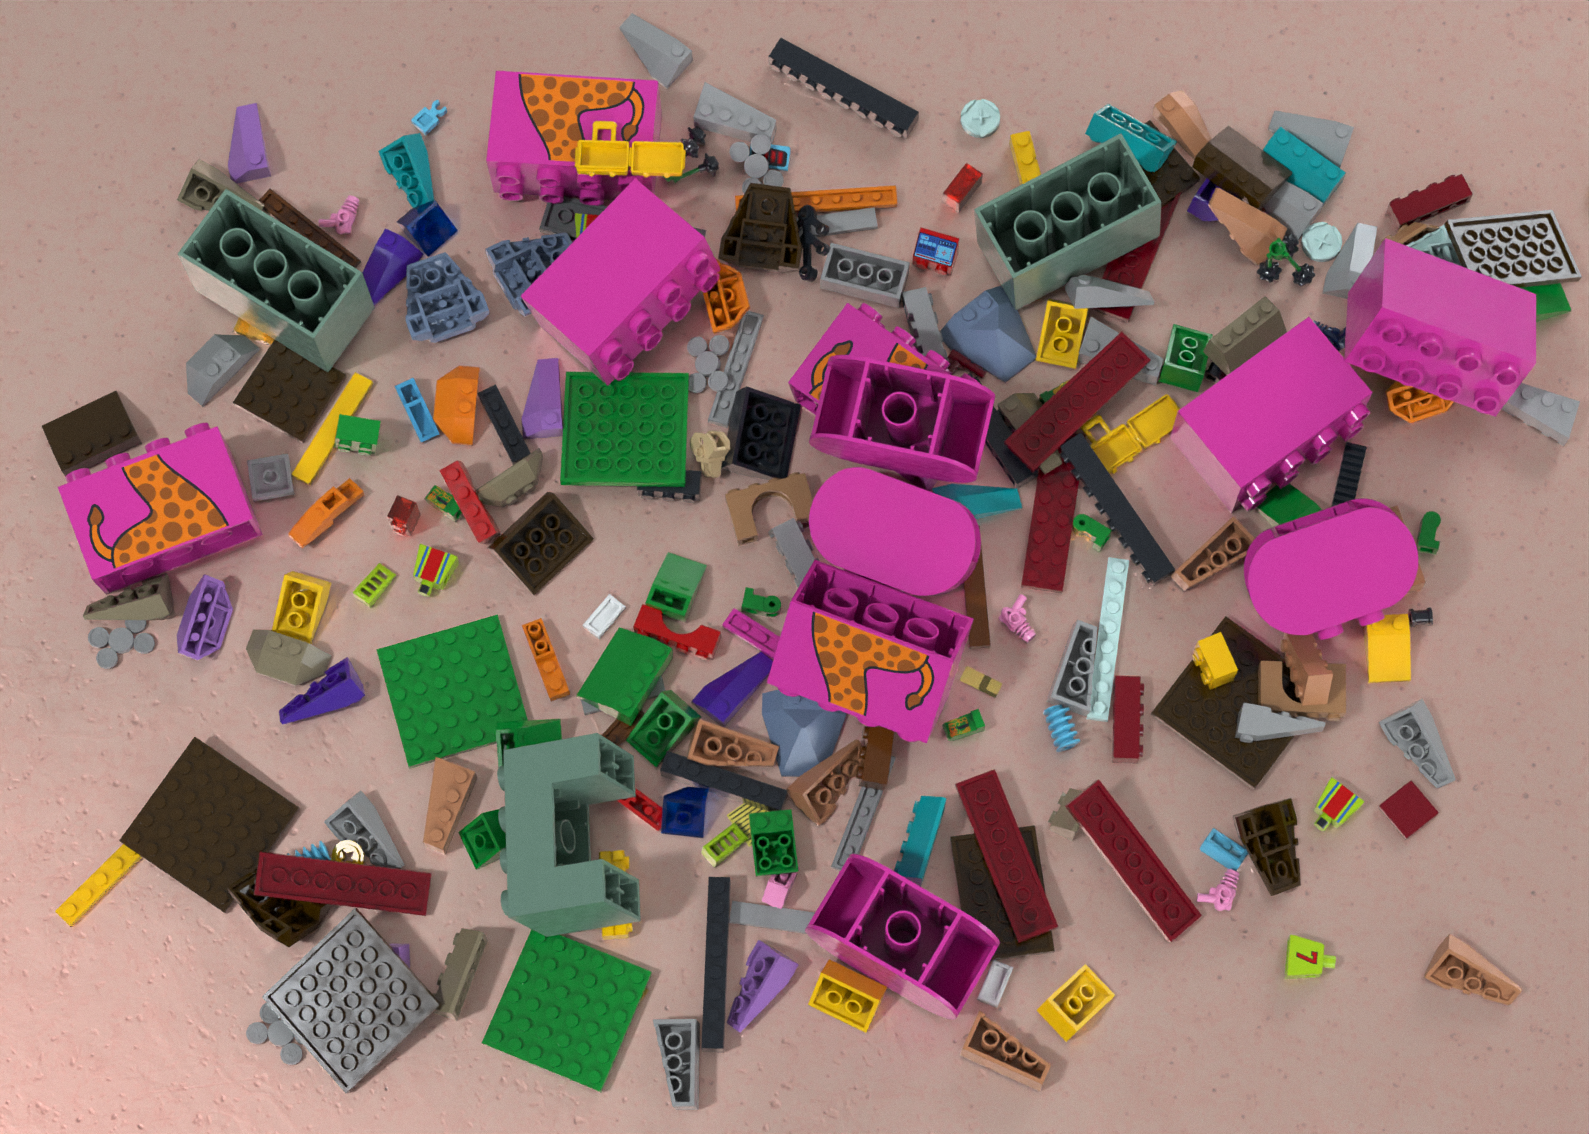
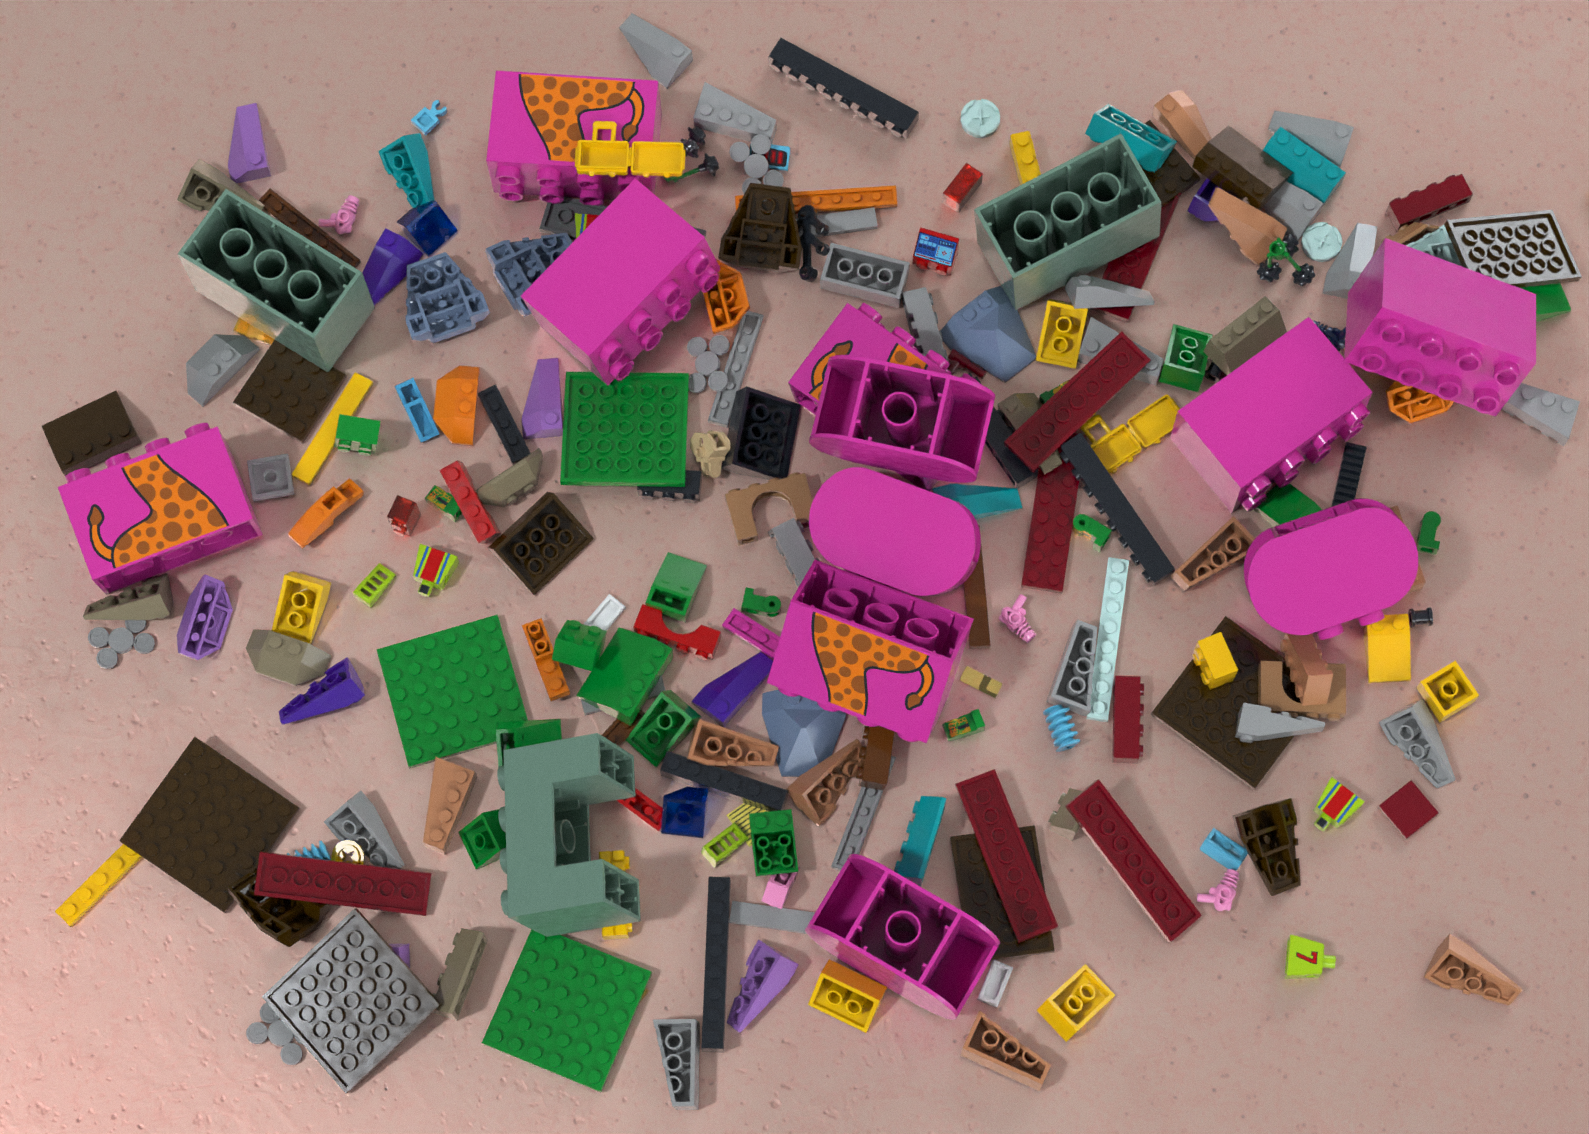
(579, 645): none -> green brick
(1447, 691): none -> yellow brick

